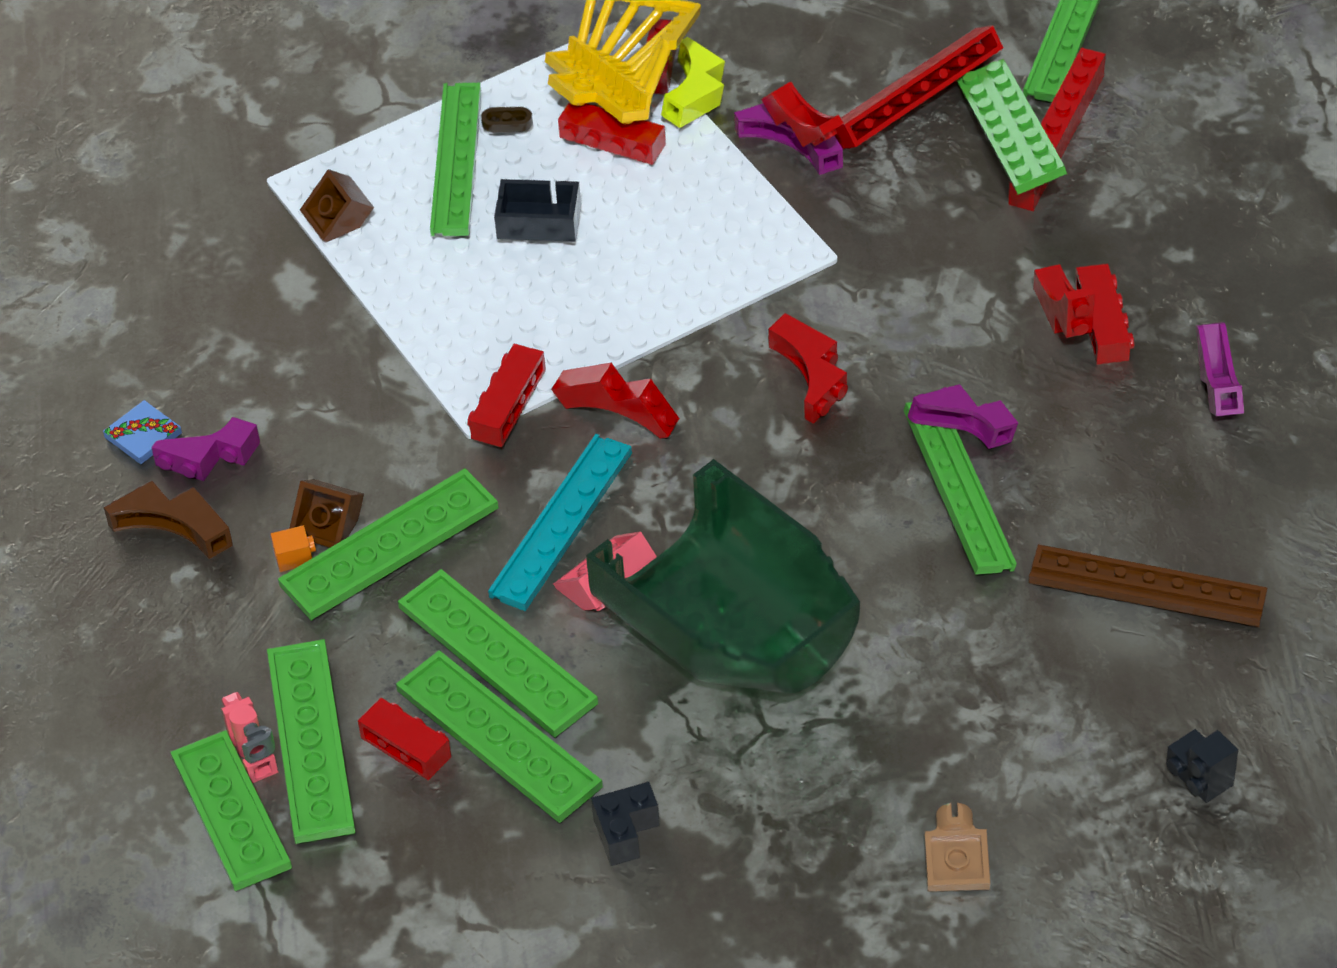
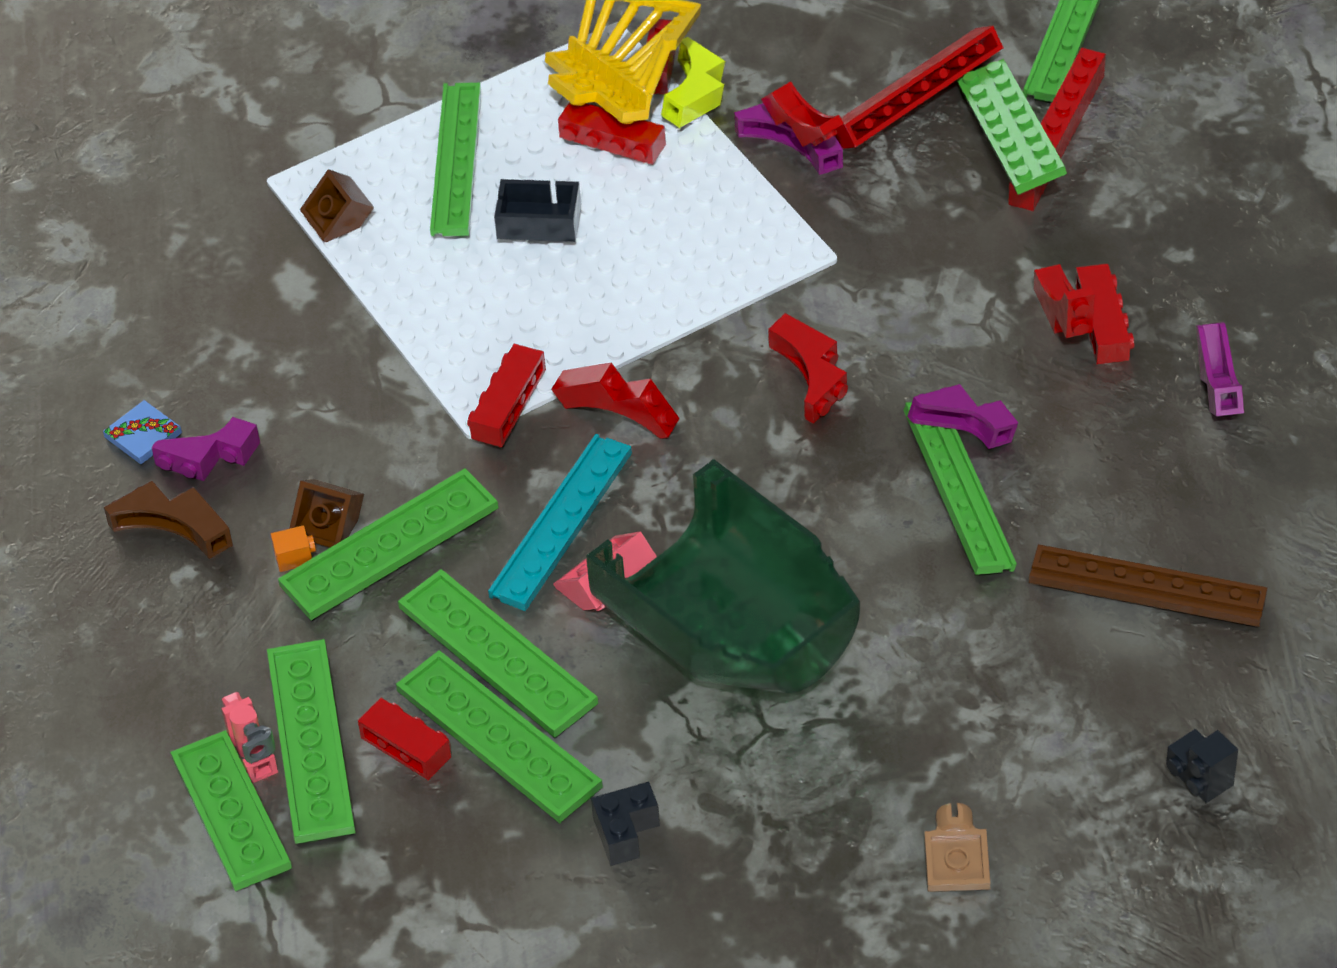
(506, 119): dark brown plate -> none

